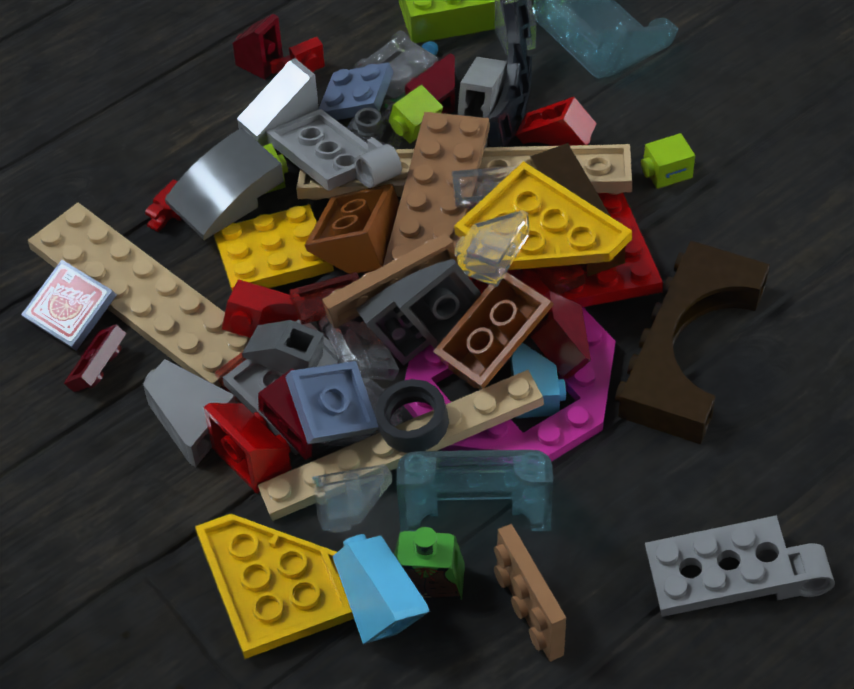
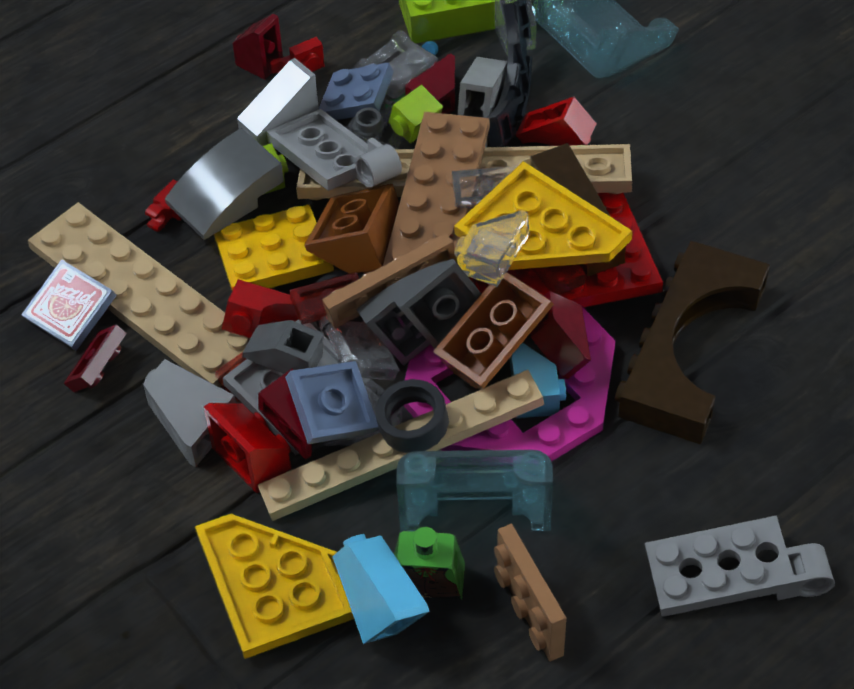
(349, 495): clear slope -> none
(668, 161): lime brick -> none

